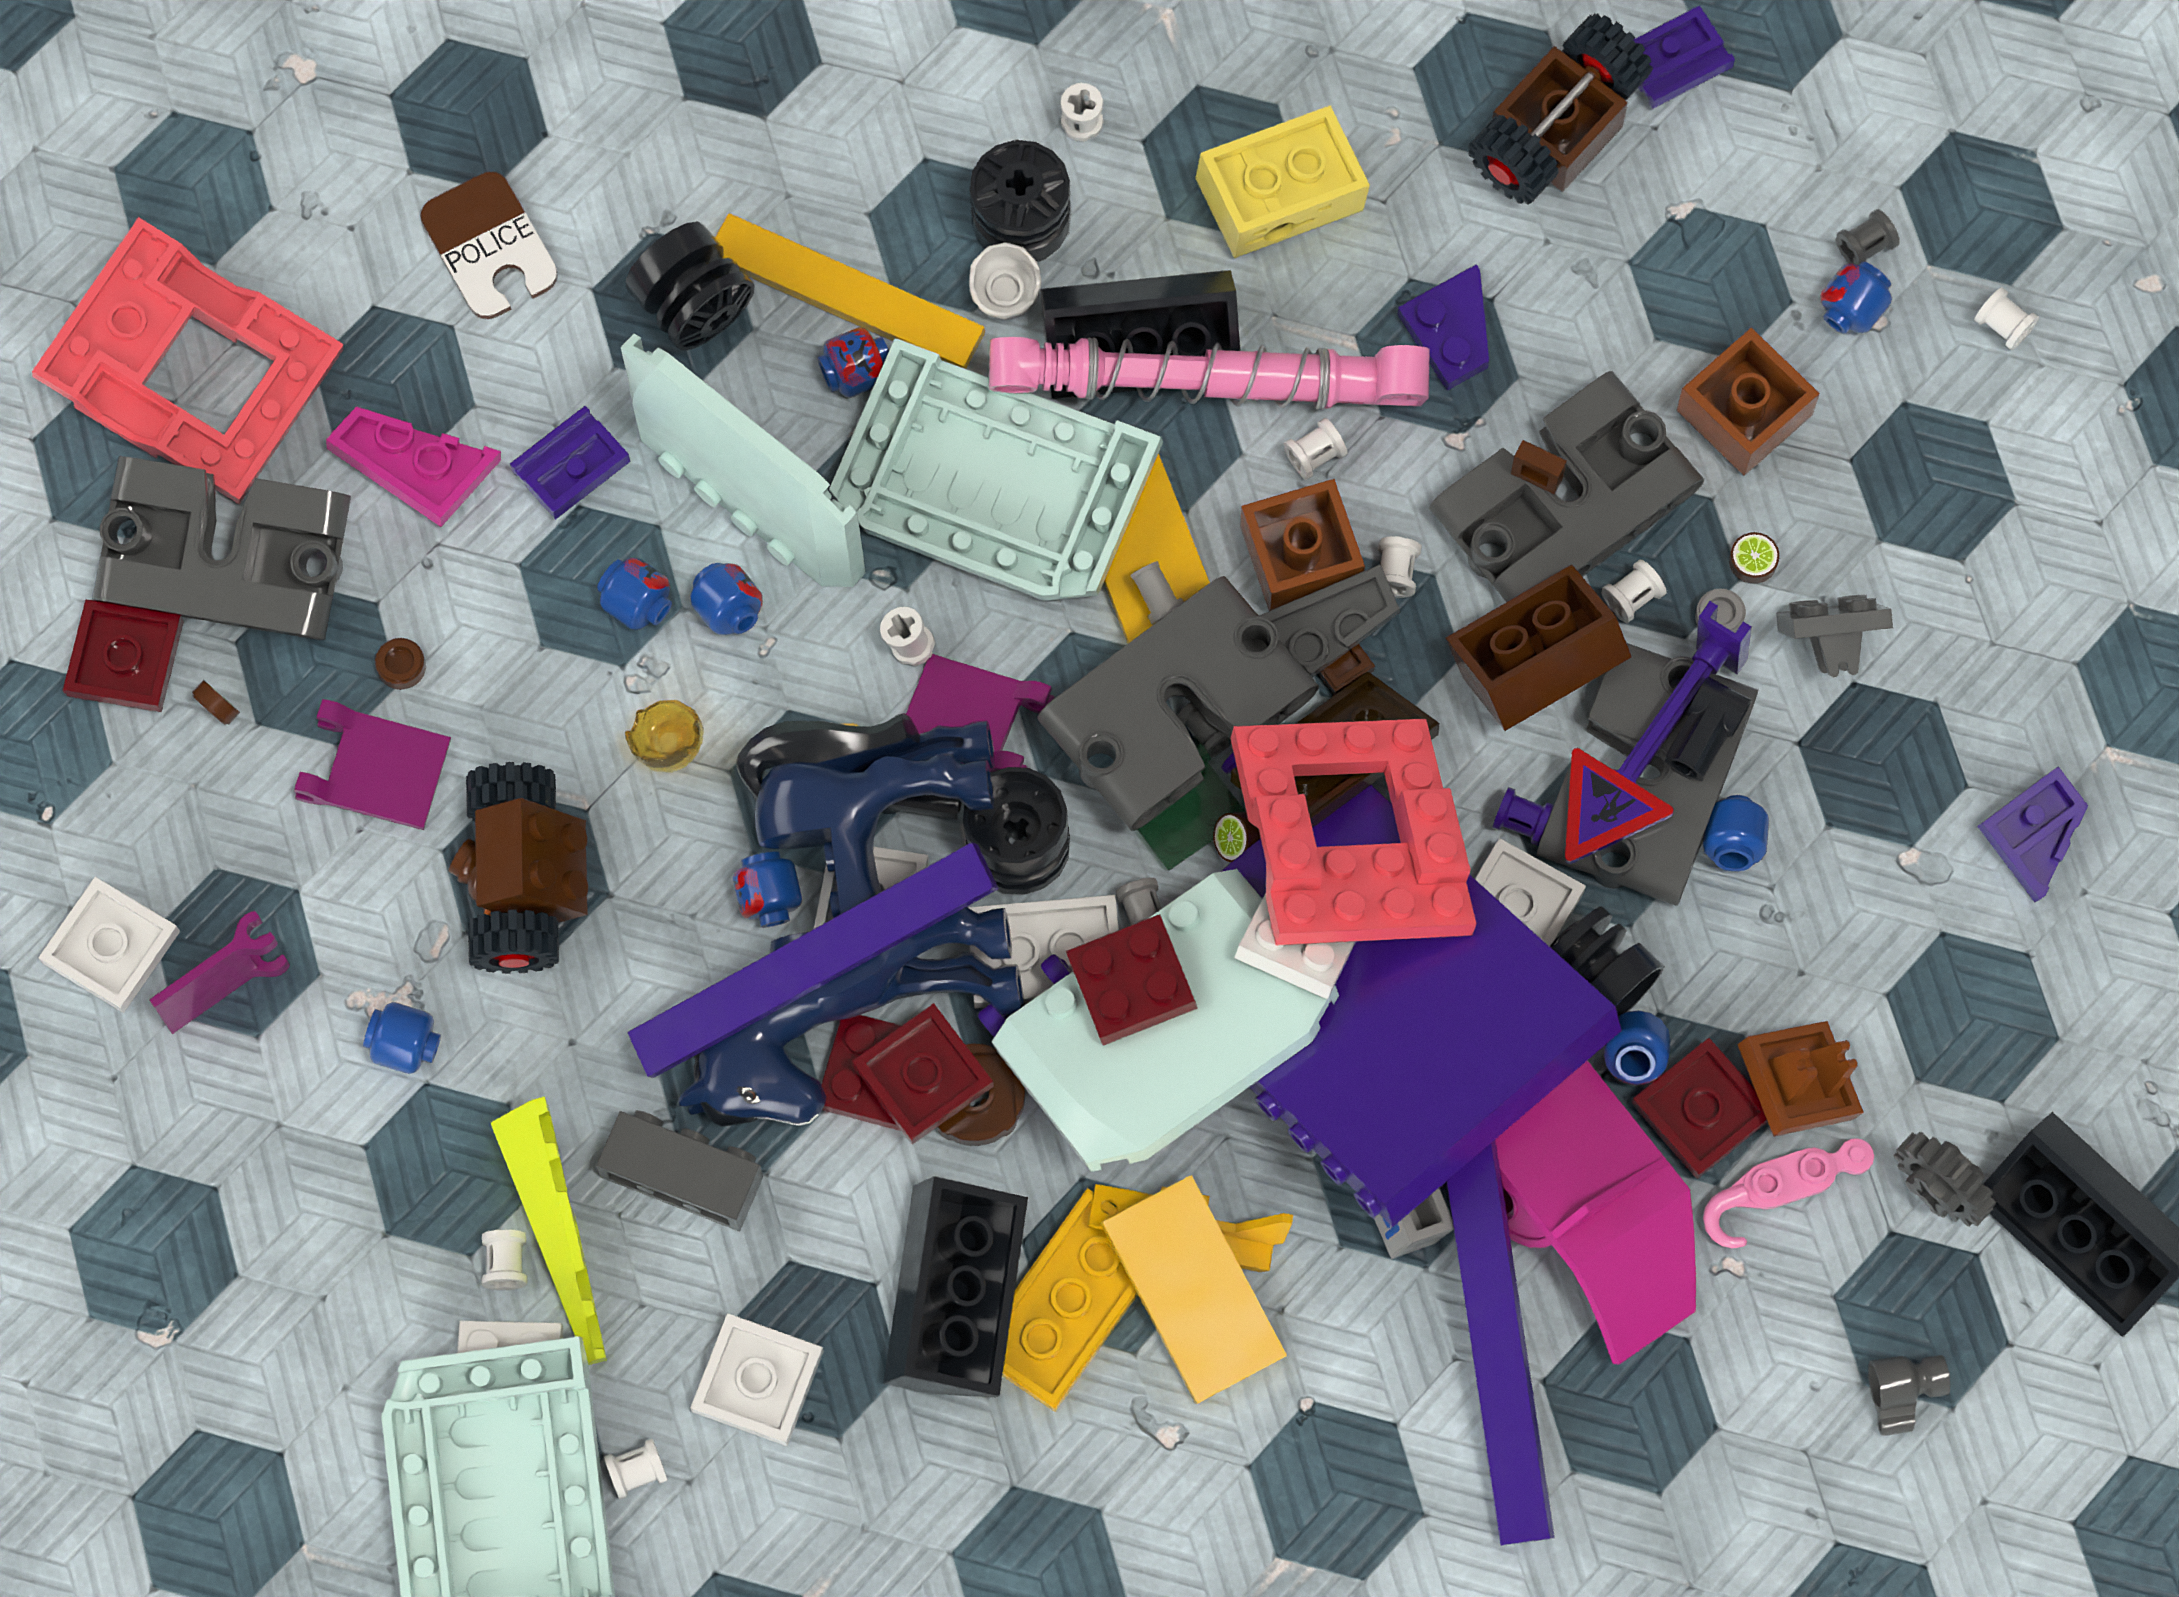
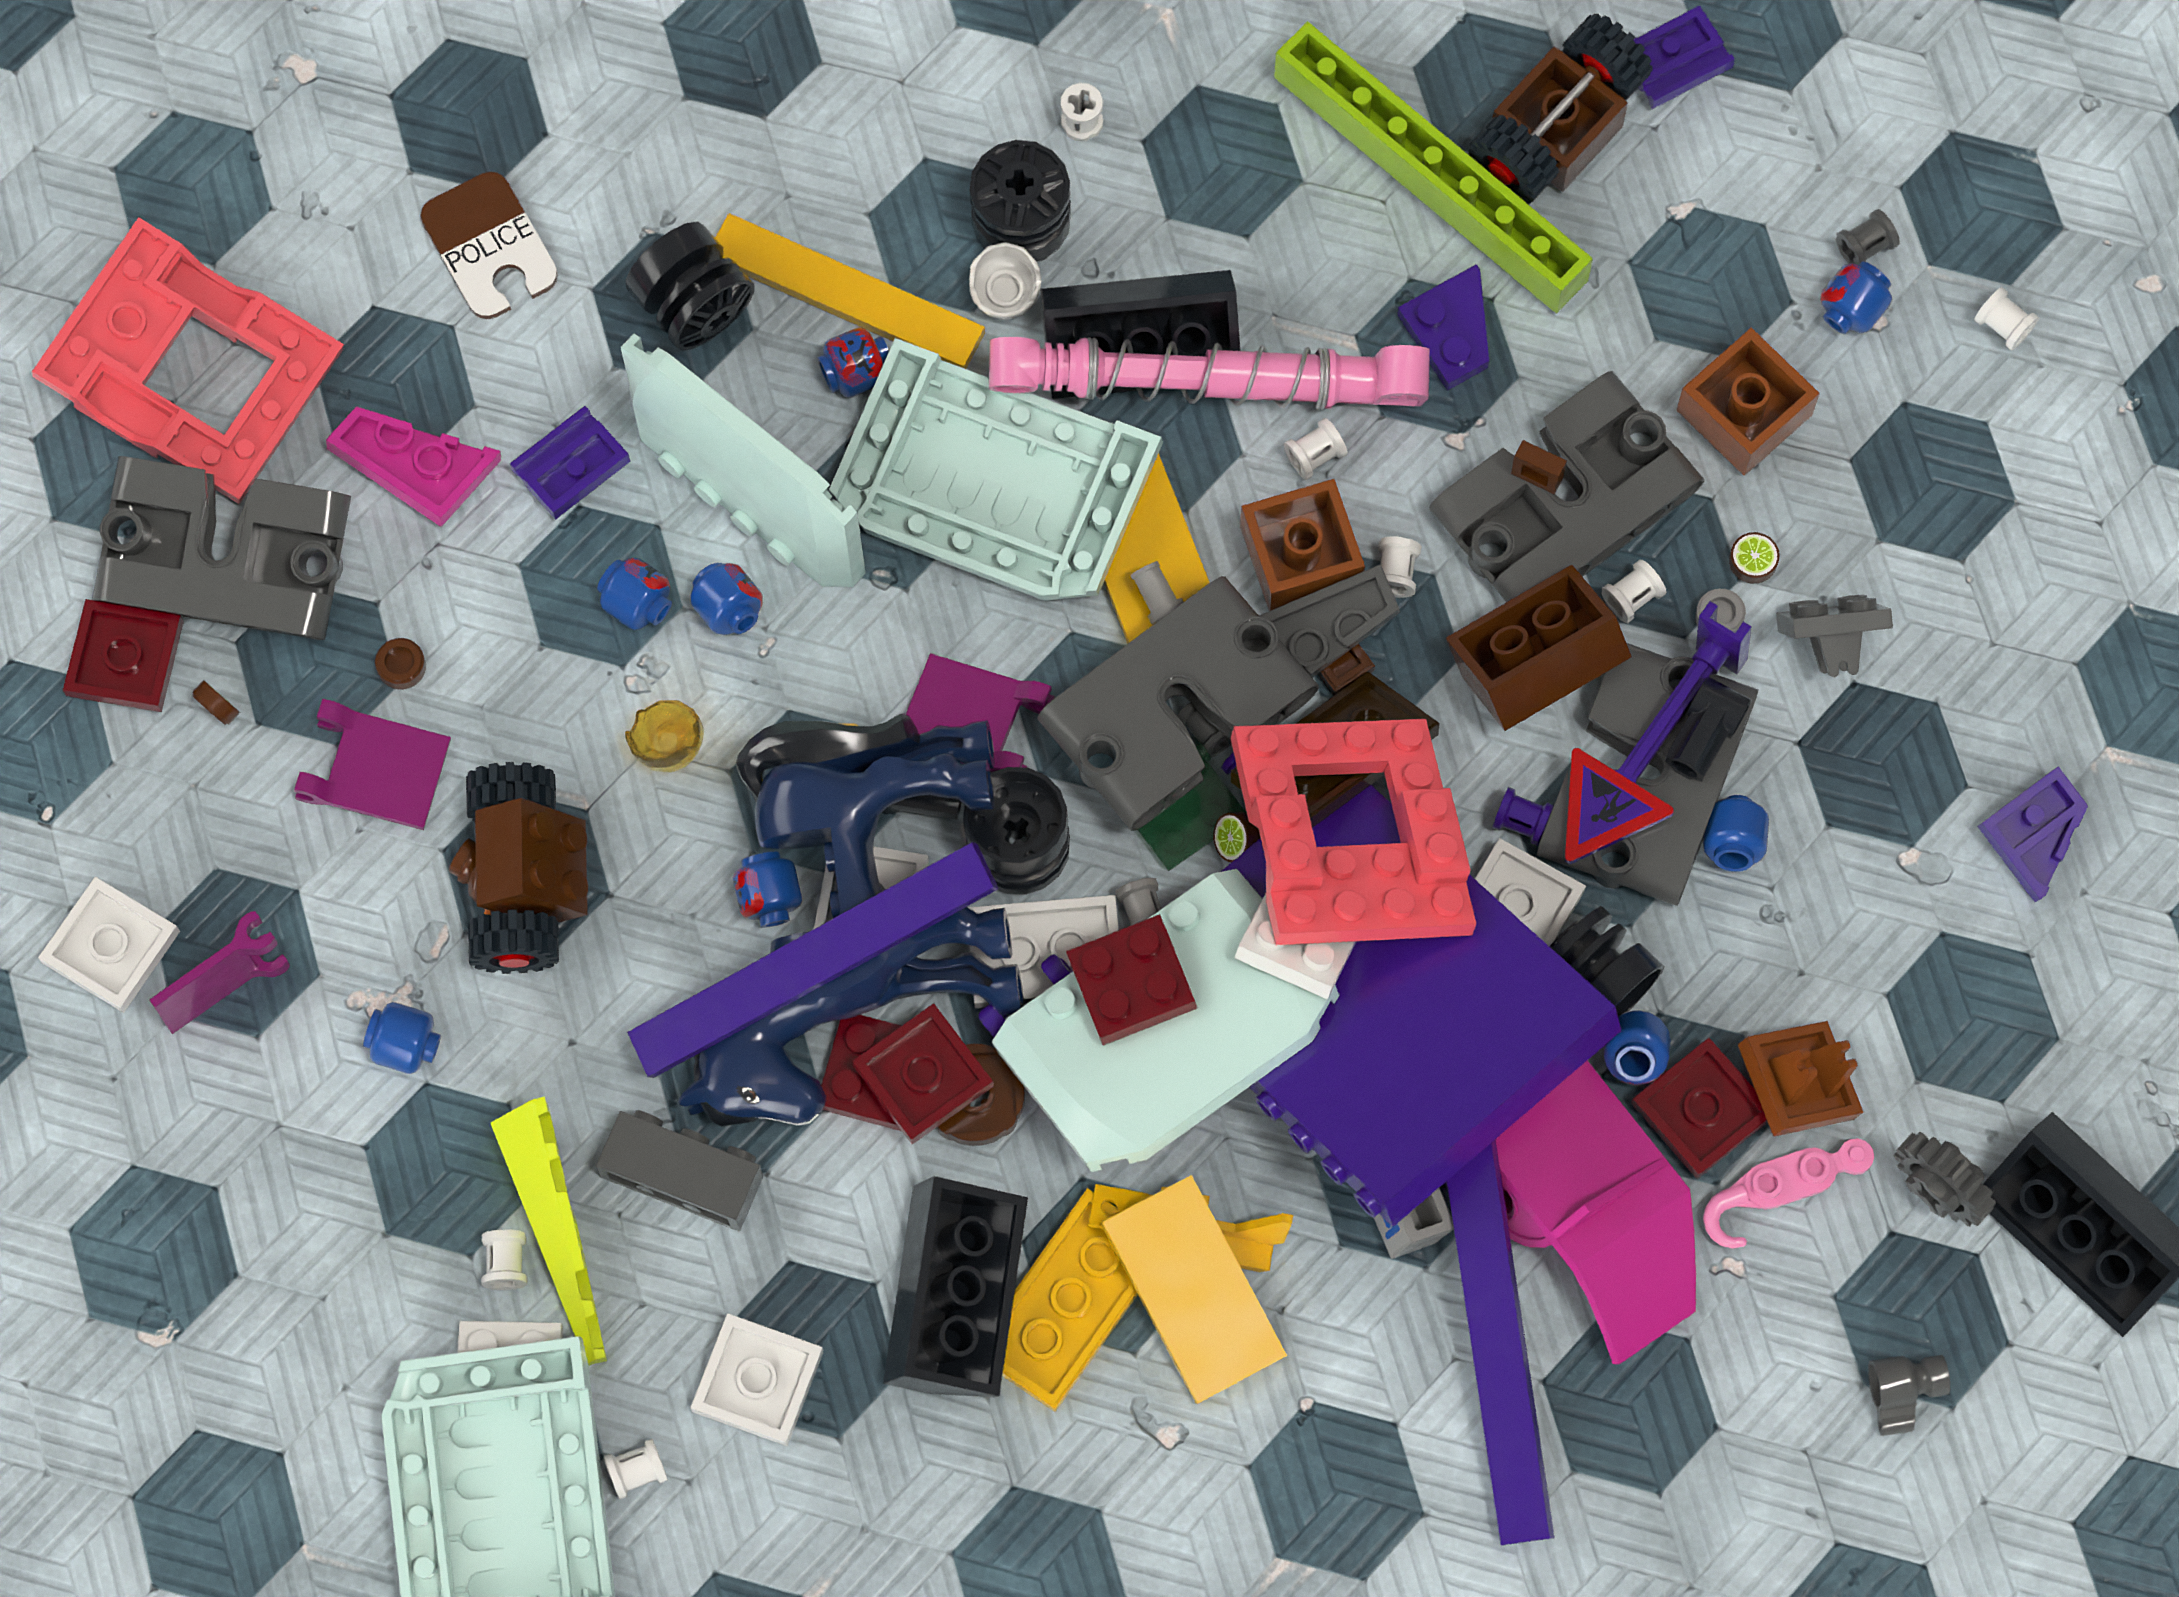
(898, 625): white bush -> none
(1282, 181): light yellow piece -> none
(1432, 167): none -> lime brick

